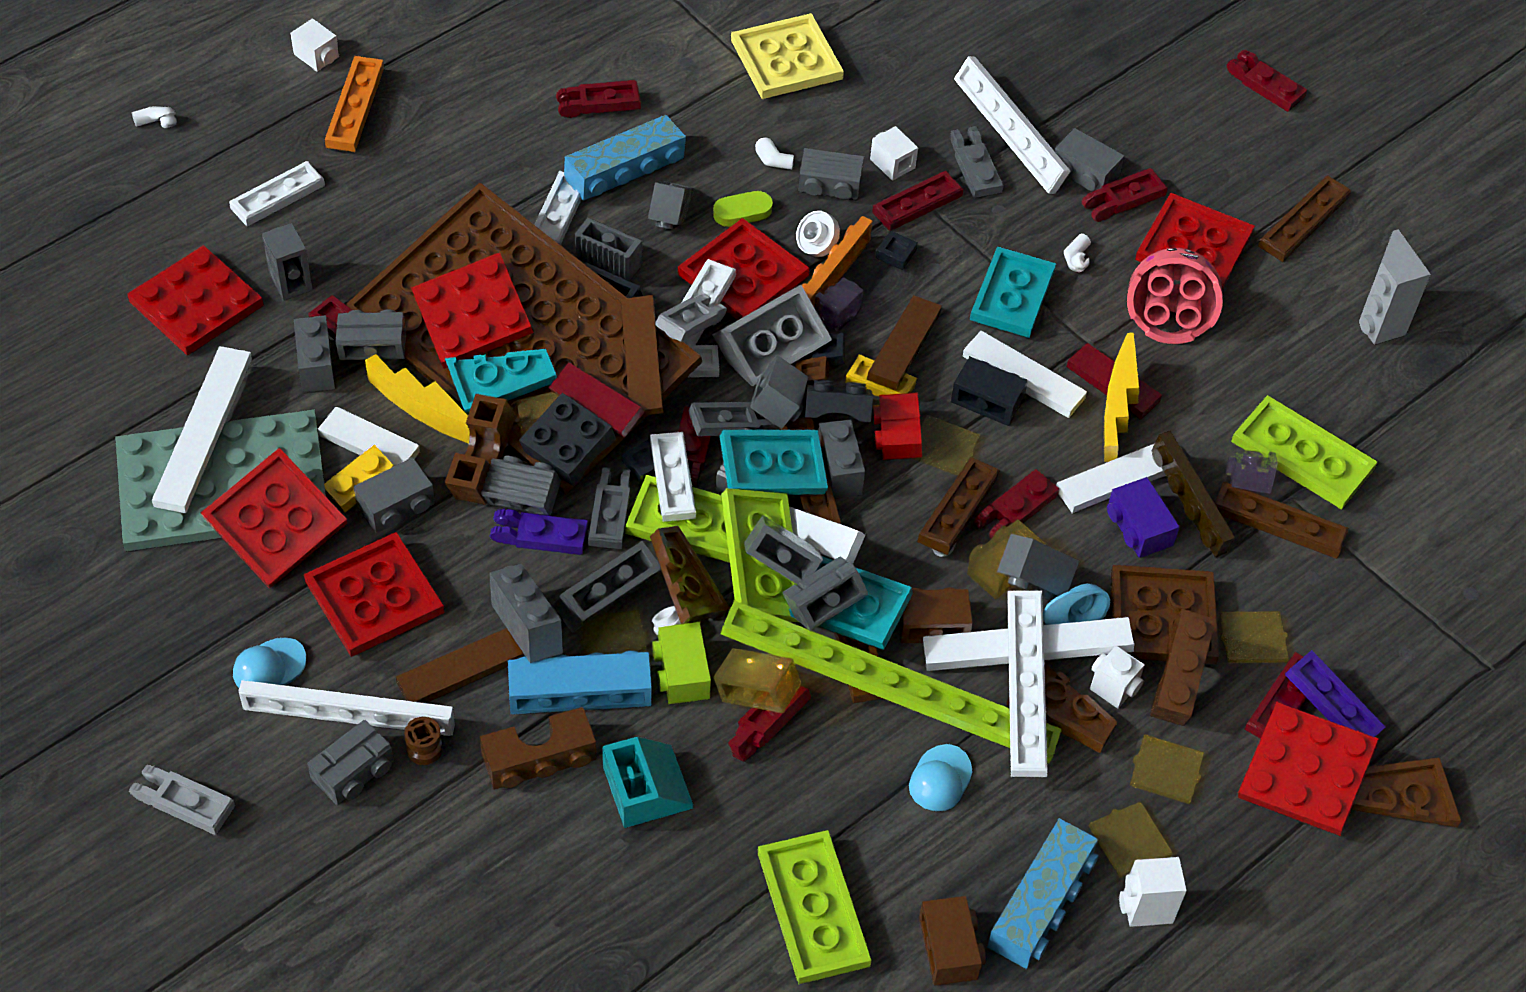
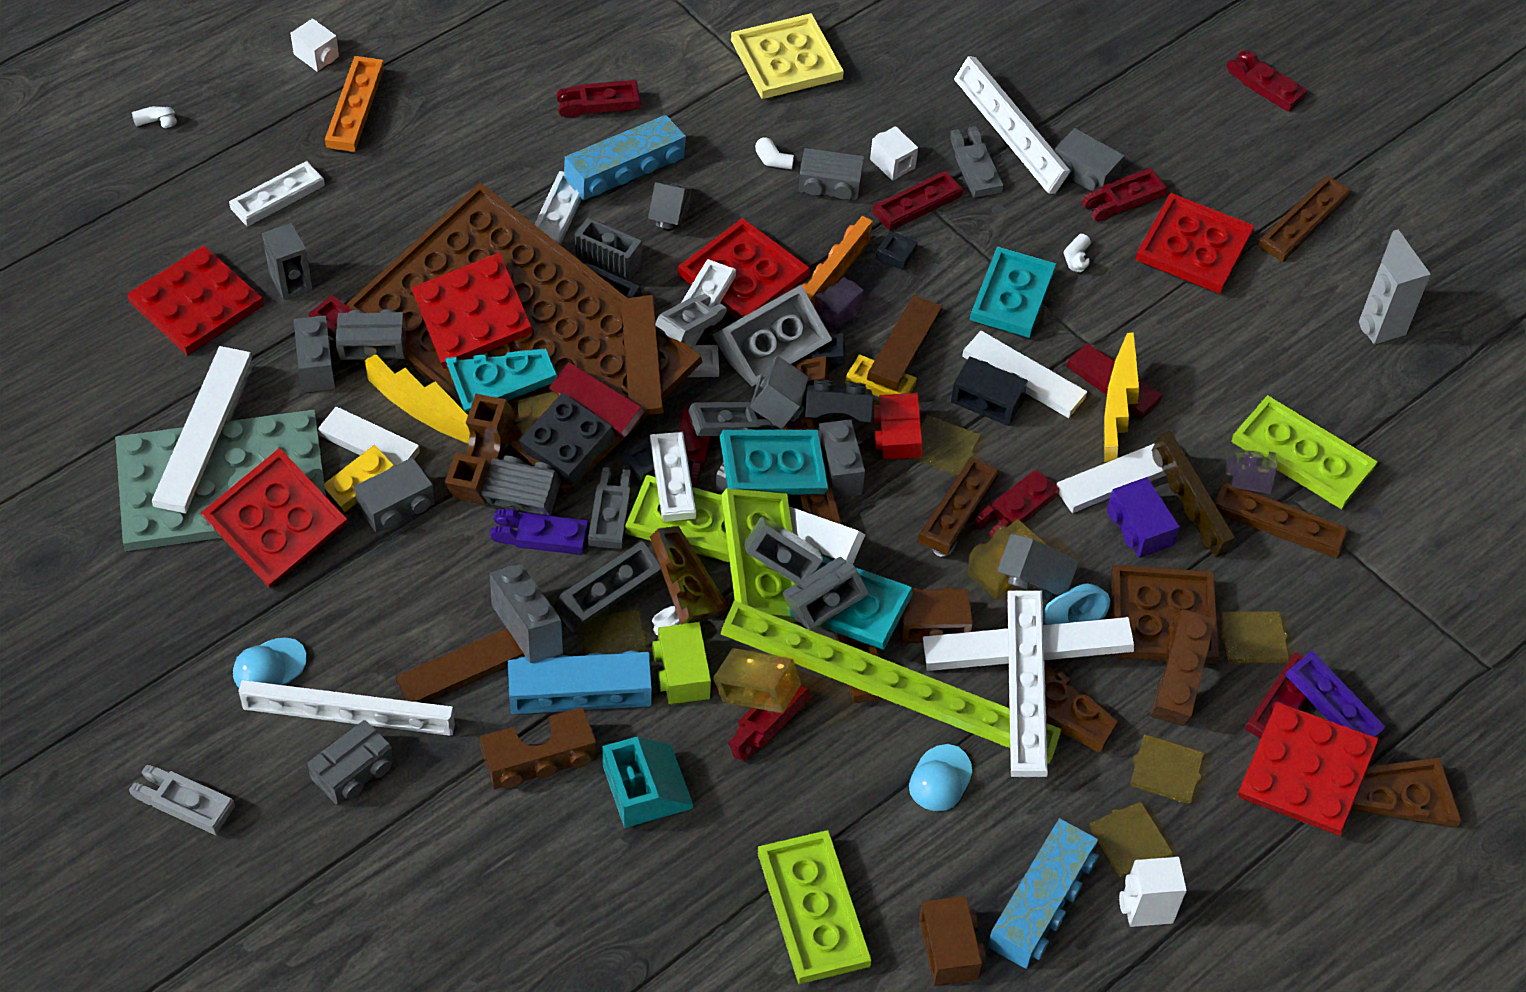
(374, 594): red plate -> none
(428, 746): reddish brown wheel -> none
(750, 206): lime tile -> none
(817, 233): white plate -> none
(1116, 676): white brick -> none
(1194, 300): coral cylinder -> none

